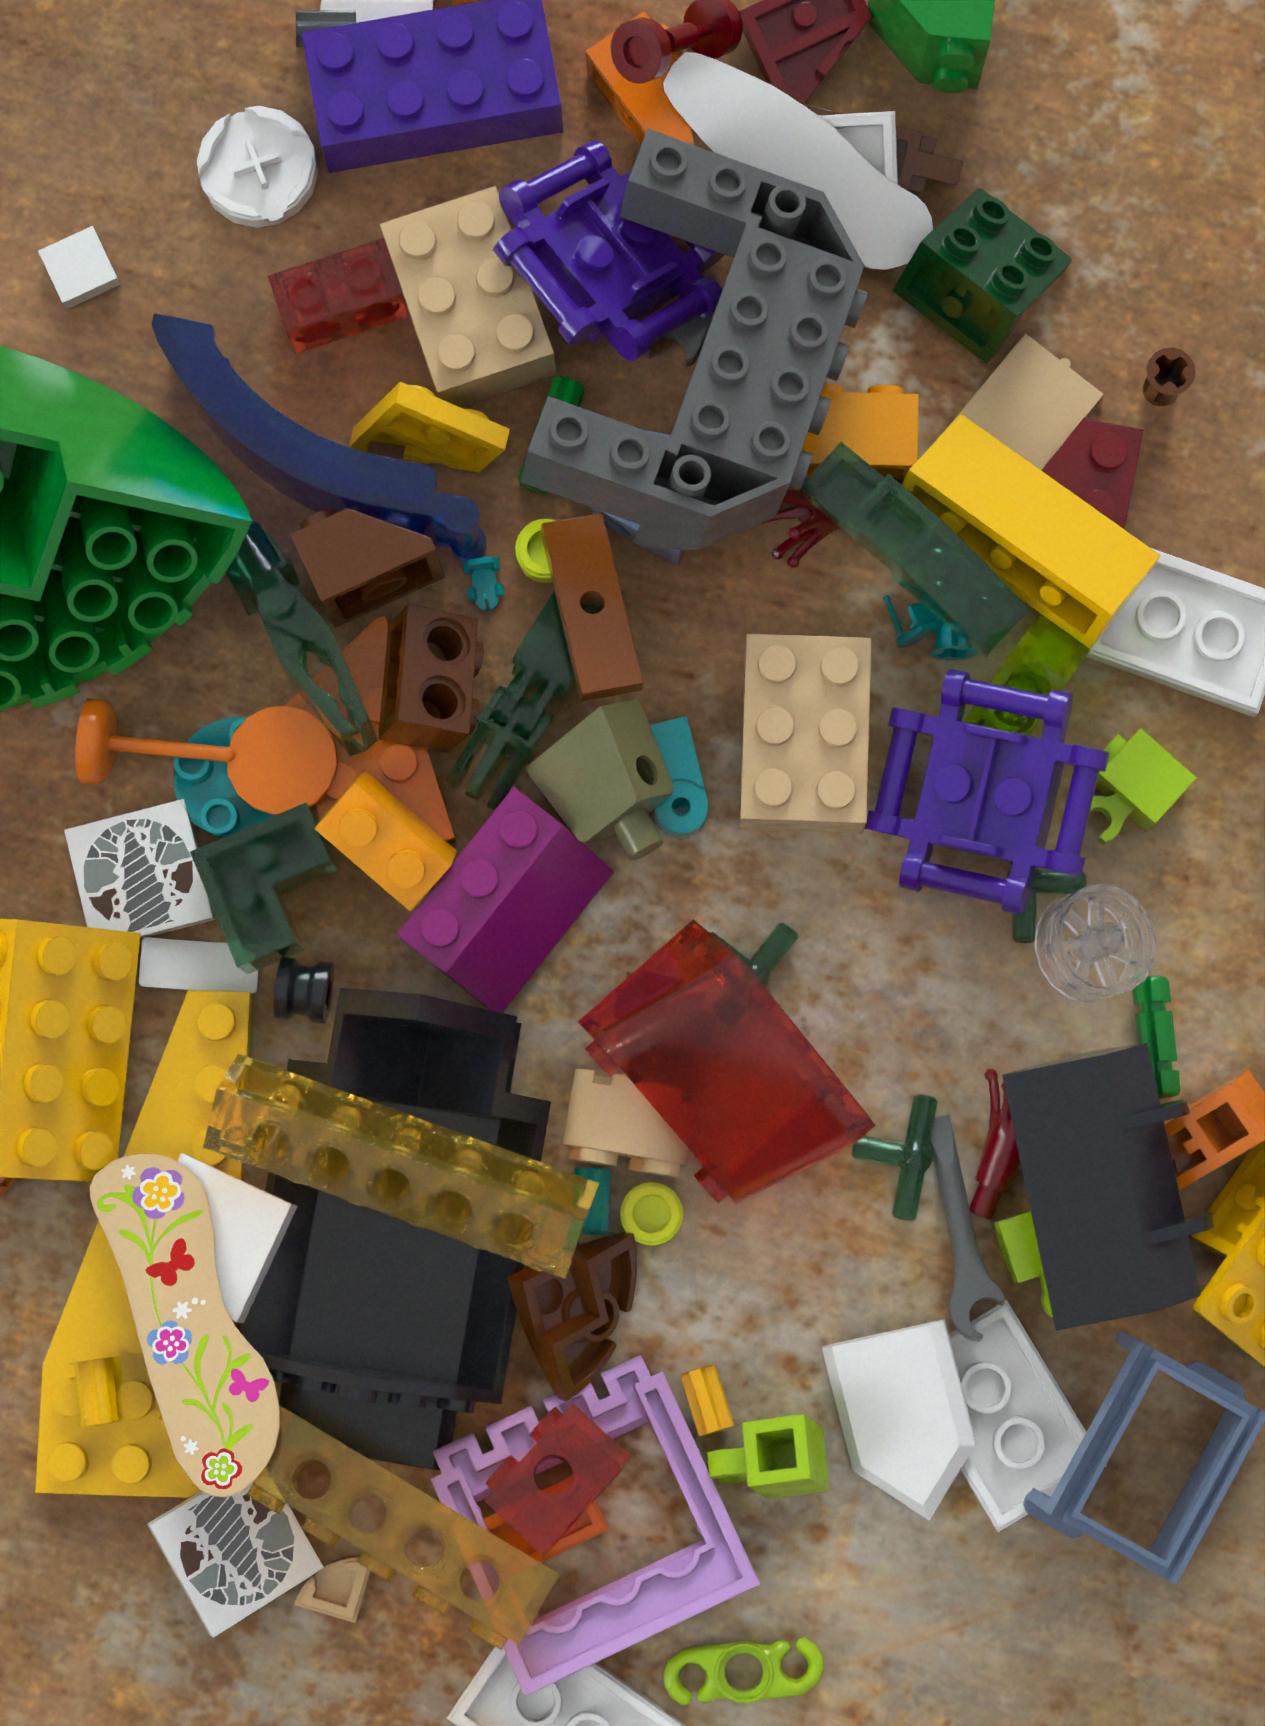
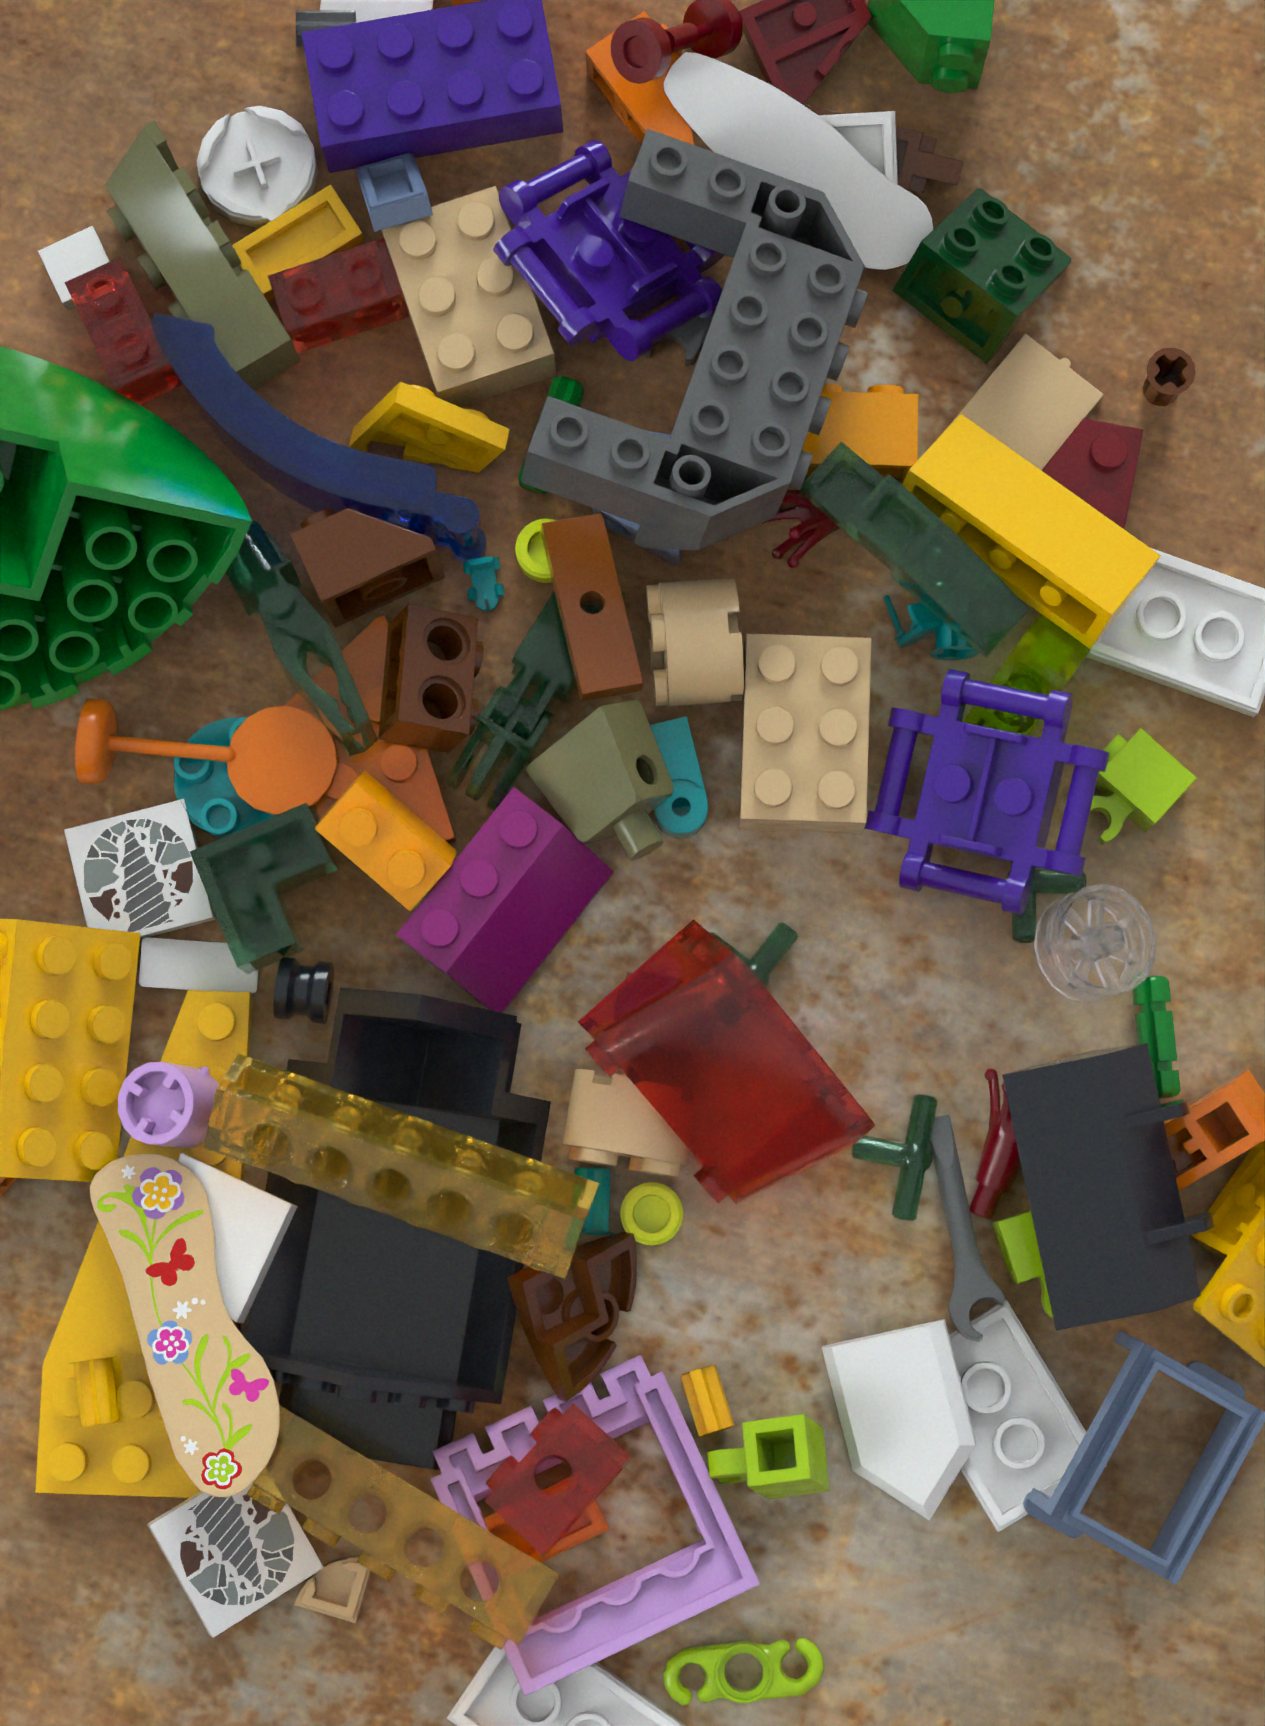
(122, 332): none -> clear red brick
(167, 1104): none -> lavender piece
(195, 259): none -> olive wedge
(298, 236): none -> yellow tile
(394, 191): none -> sand blue tile
(695, 642): none -> tan brick

